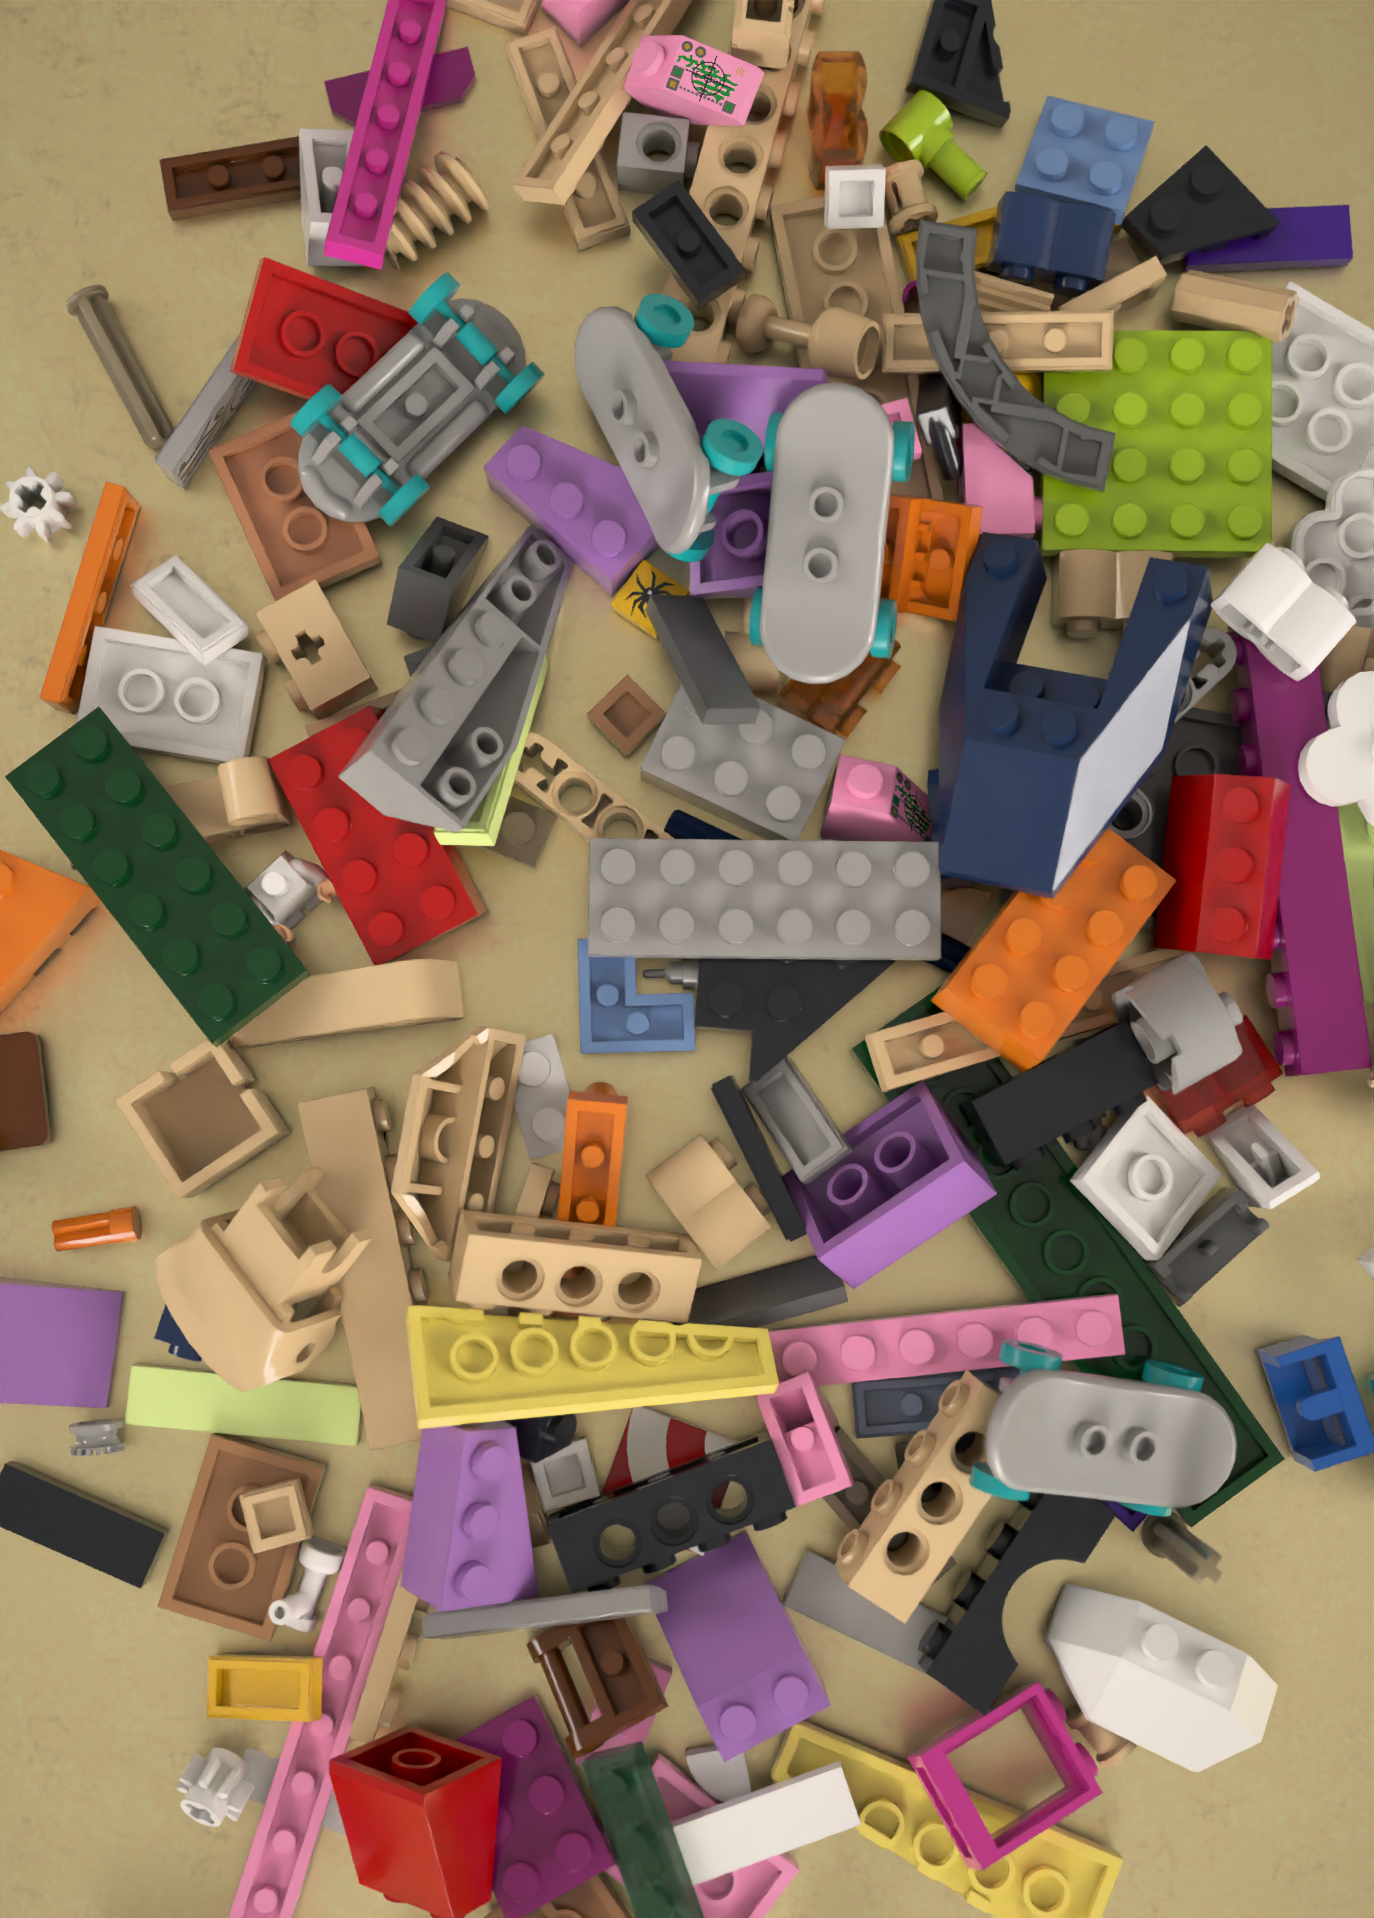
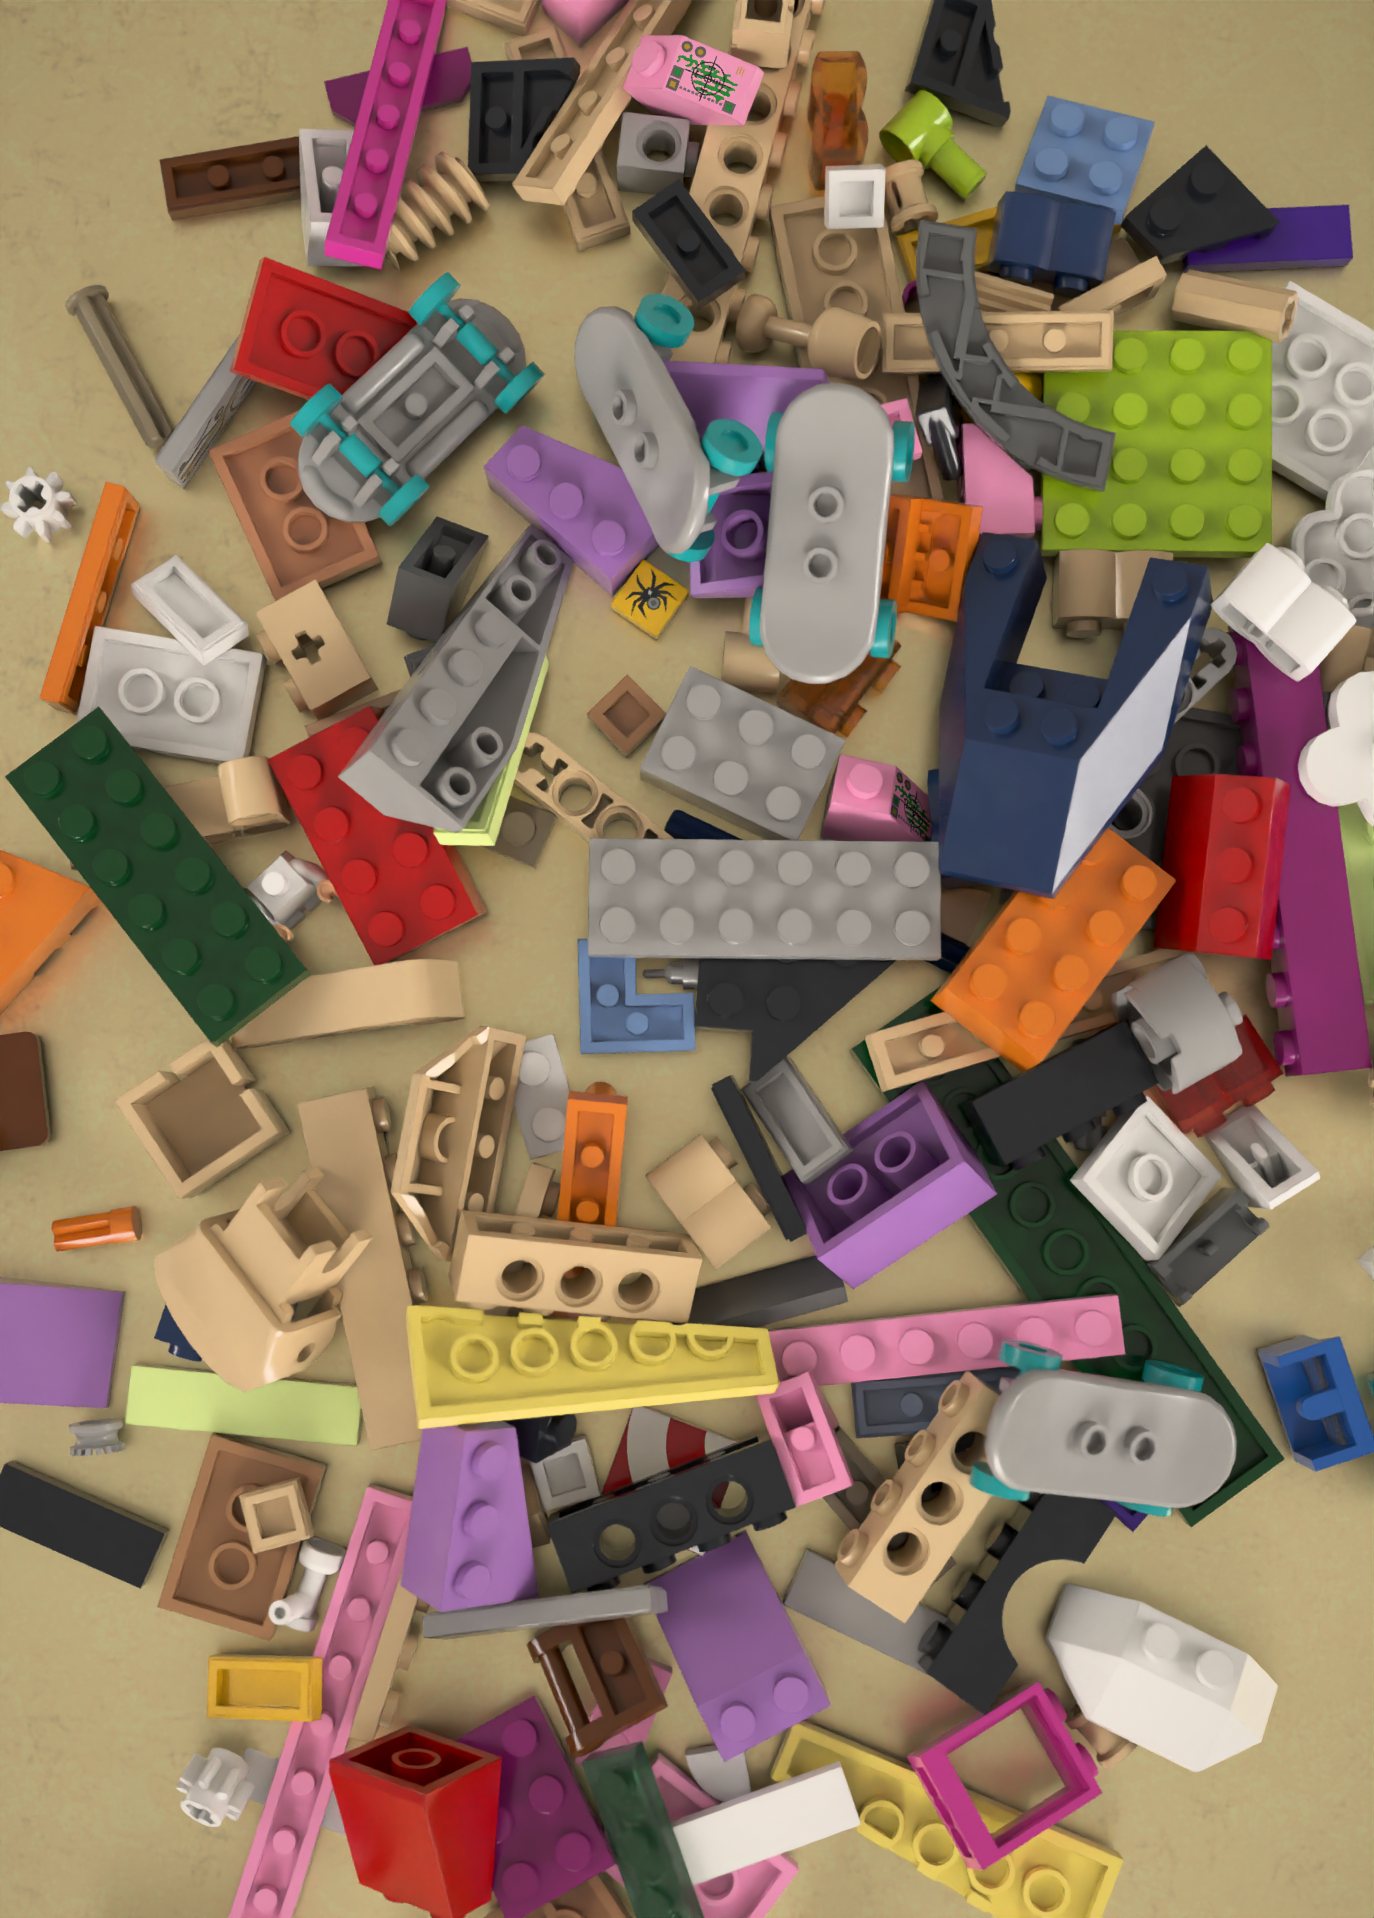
(512, 110): none -> black wing
(702, 660): dark grey tile -> none
(1172, 1540): dark tan axle -> none

